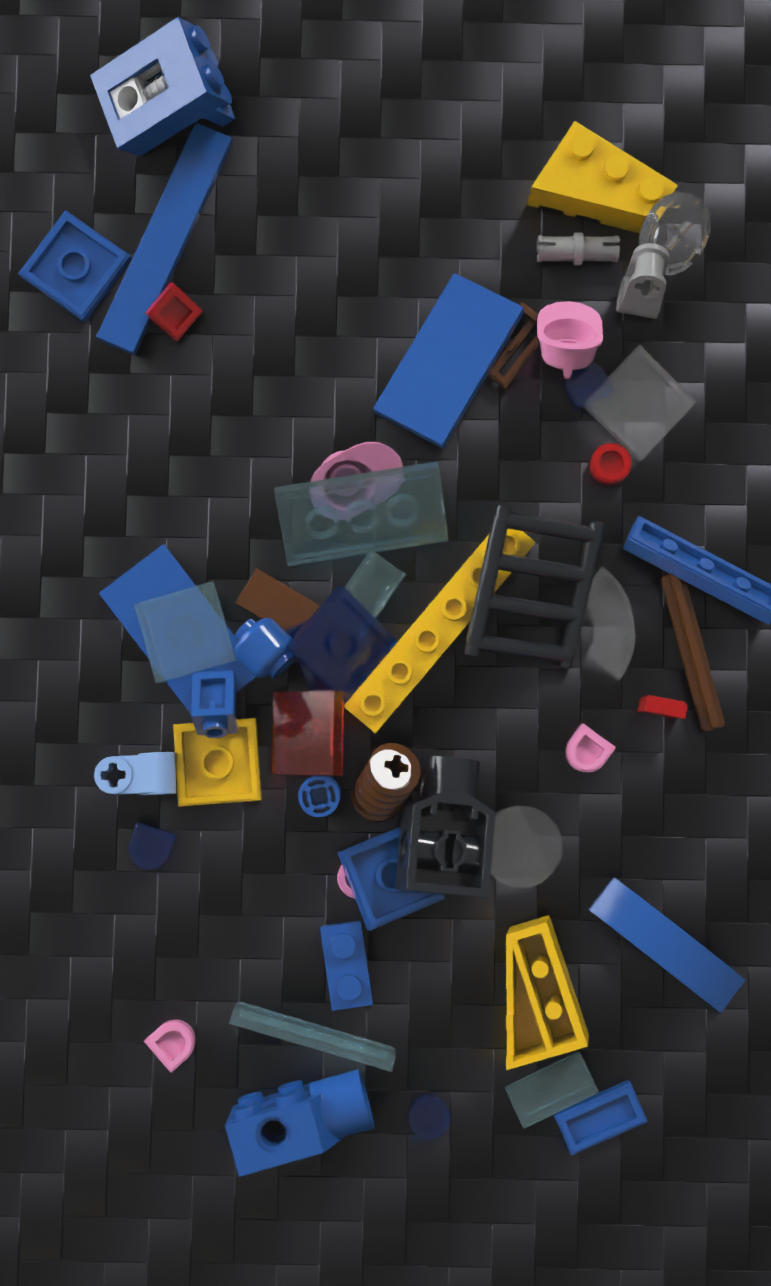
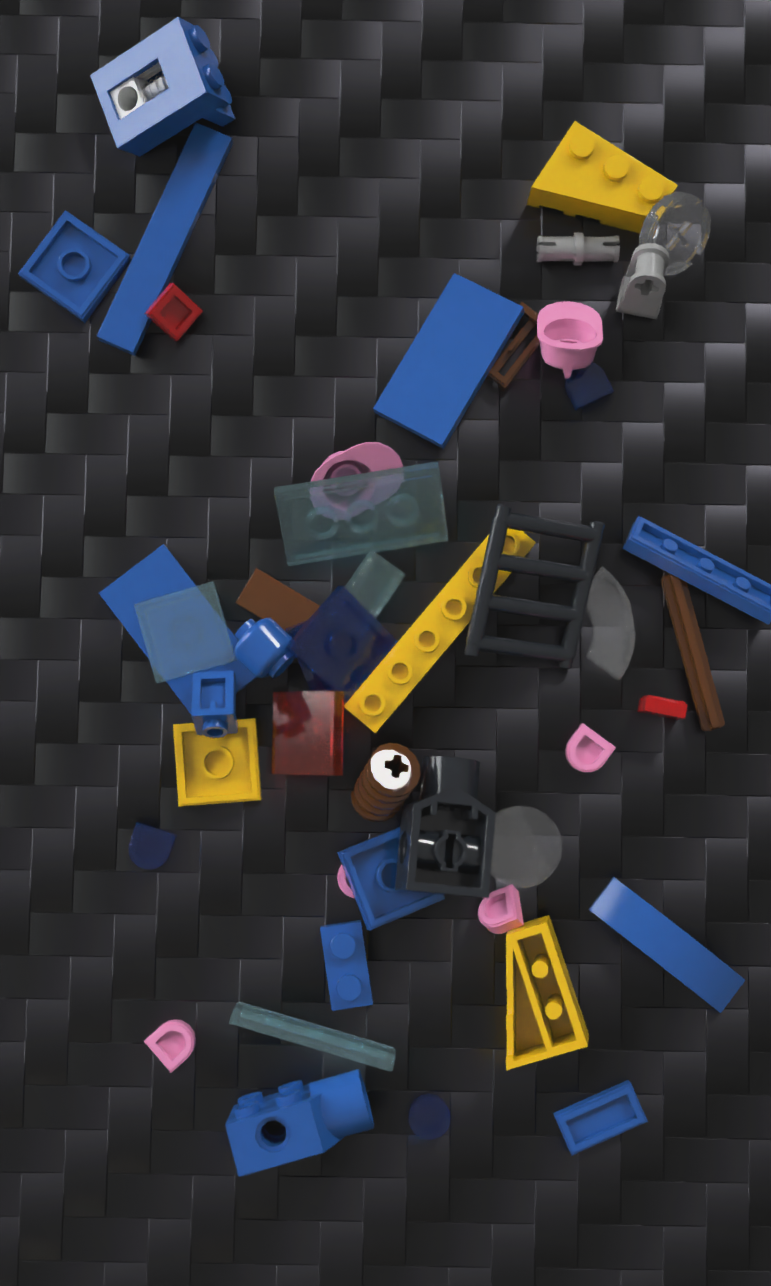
(145, 774): light blue piece -> none
(324, 792): blue wheel -> none
(501, 910): none -> bright pink tile
(551, 1089): clear light blue tile -> none
(610, 464): red tile -> none
(639, 403): clear tile -> none

